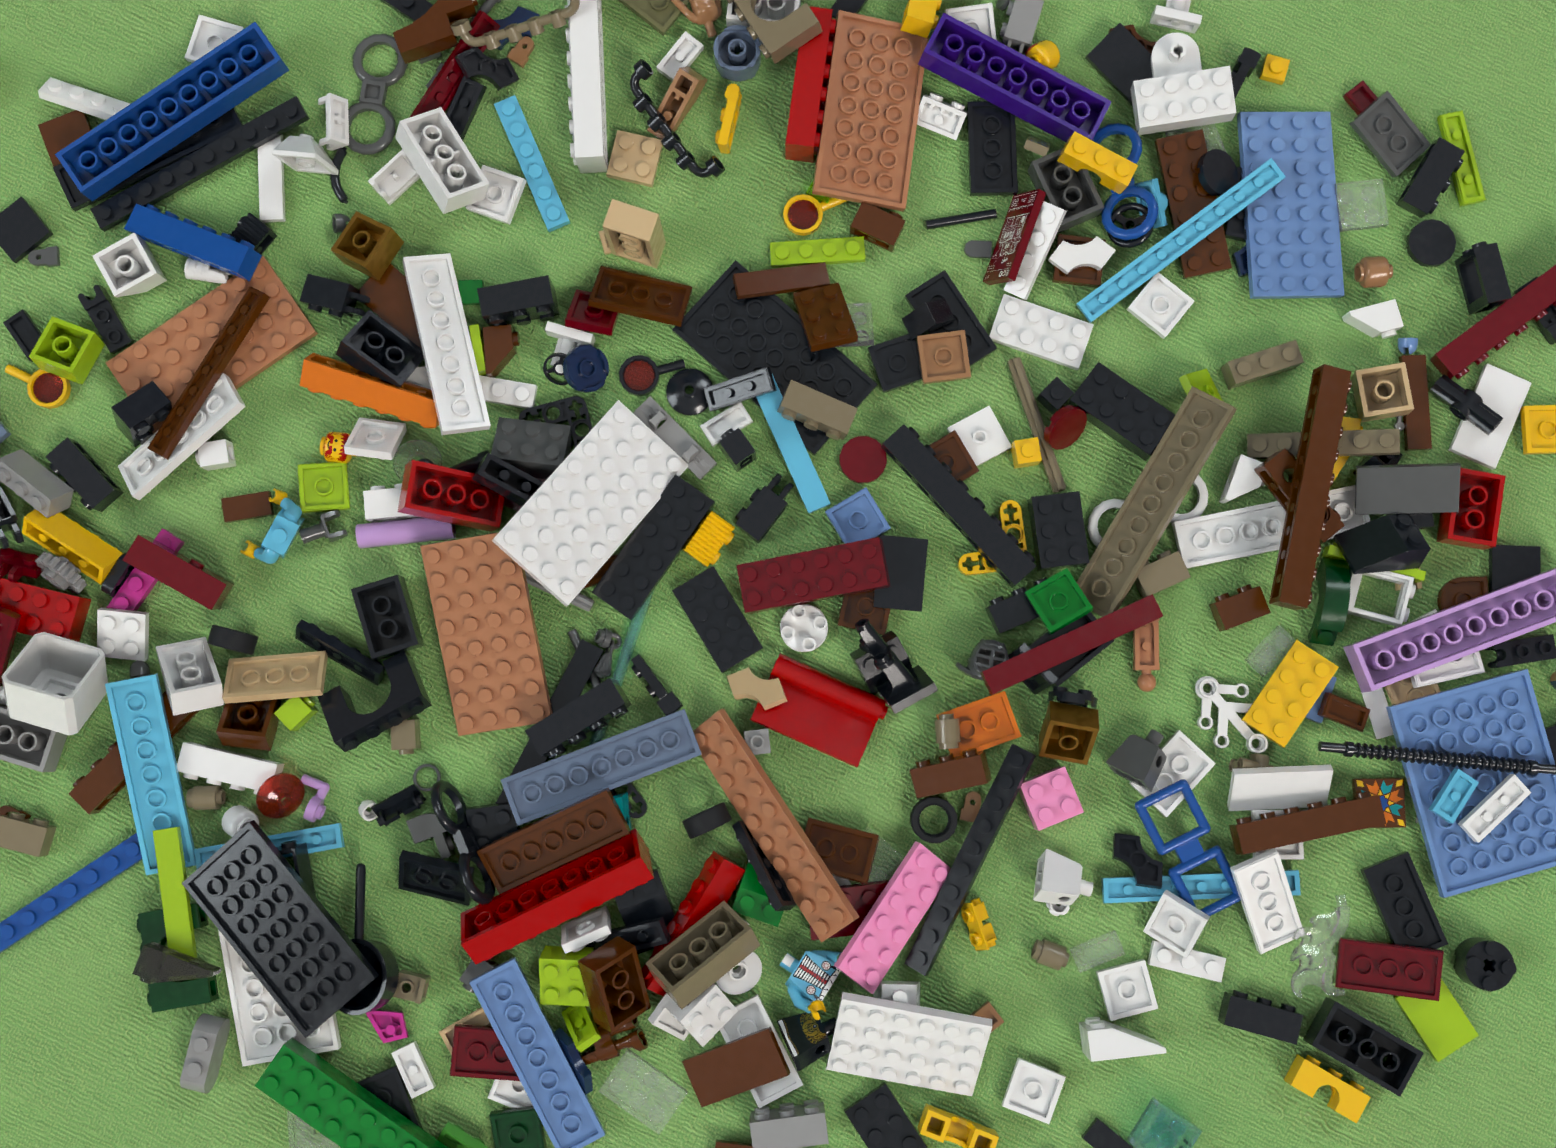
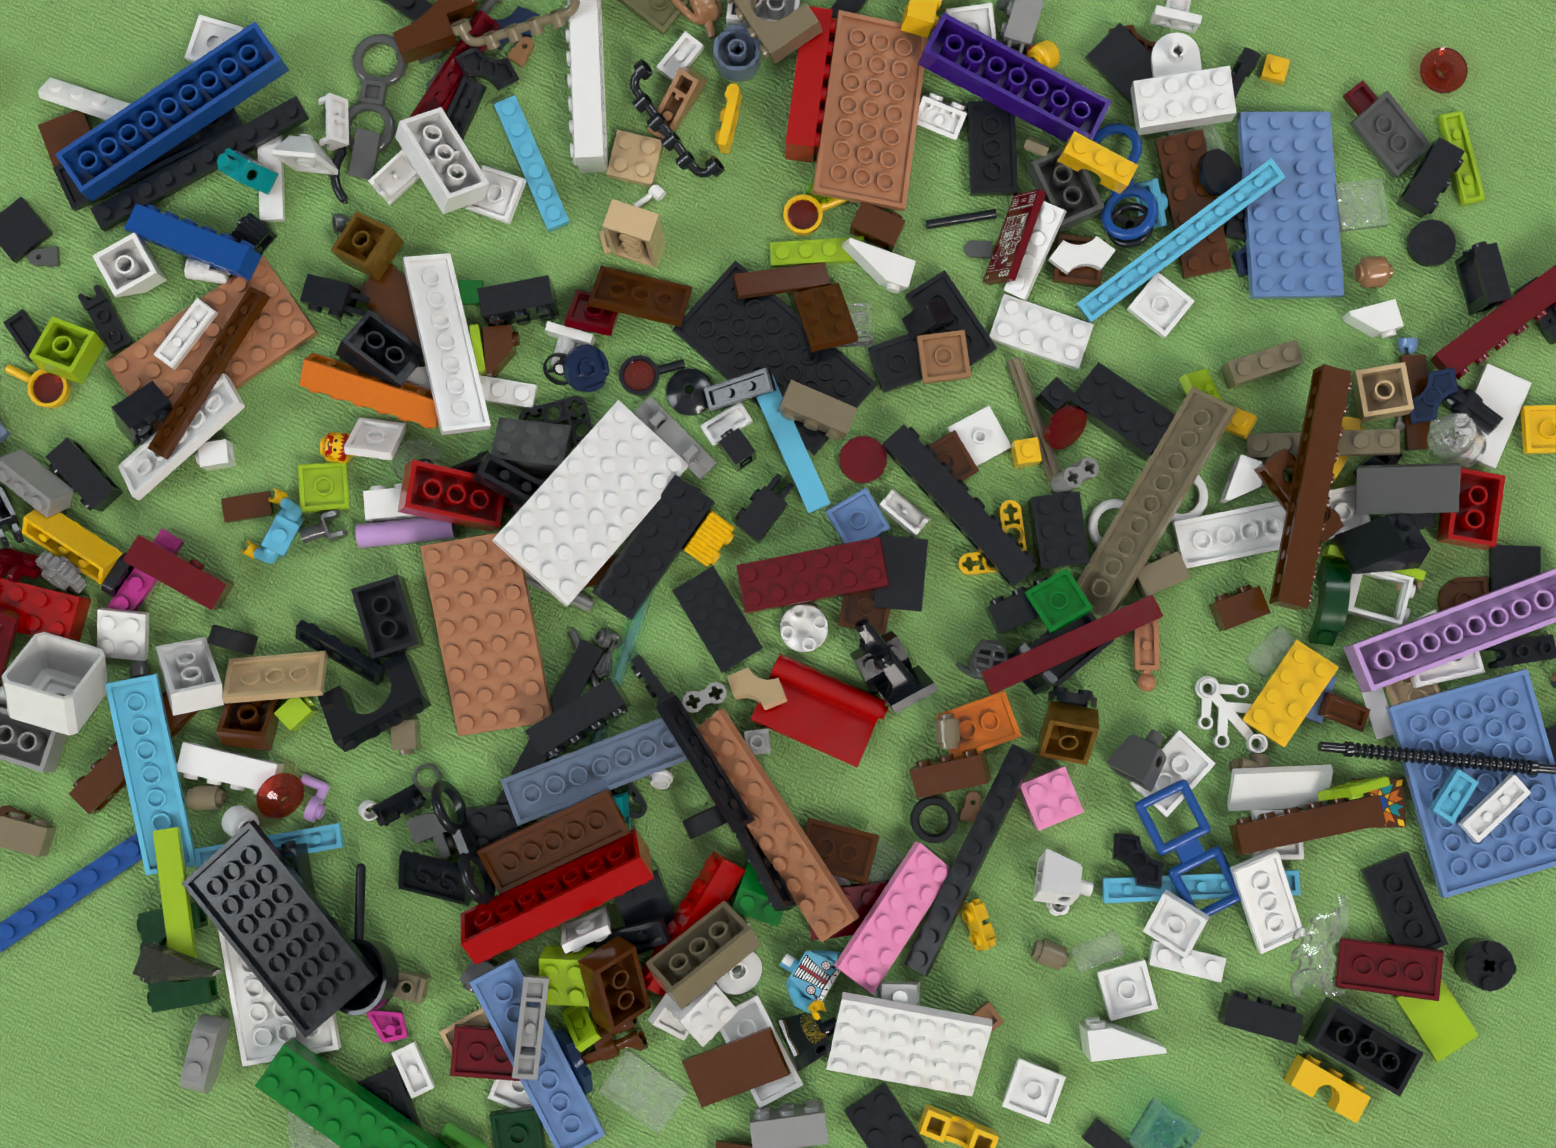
(186, 333): none -> white tile
(238, 165): none -> teal torso
(364, 154): none -> dark grey tile
(530, 1027): none -> light grey hinge
(655, 192): none -> white hand
(661, 779): none -> white plate
(704, 697): none -> light grey axle
(704, 763): none -> black plate
(883, 266): none -> white slope
(903, 513): none -> white hinge
(1074, 475): none -> light grey axle
(1241, 423): none -> yellow plate
(1353, 789): none -> lime plate
(1439, 386): none -> dark blue tile
(1450, 64): none -> clear red dish
(1456, 439): none -> clear brick

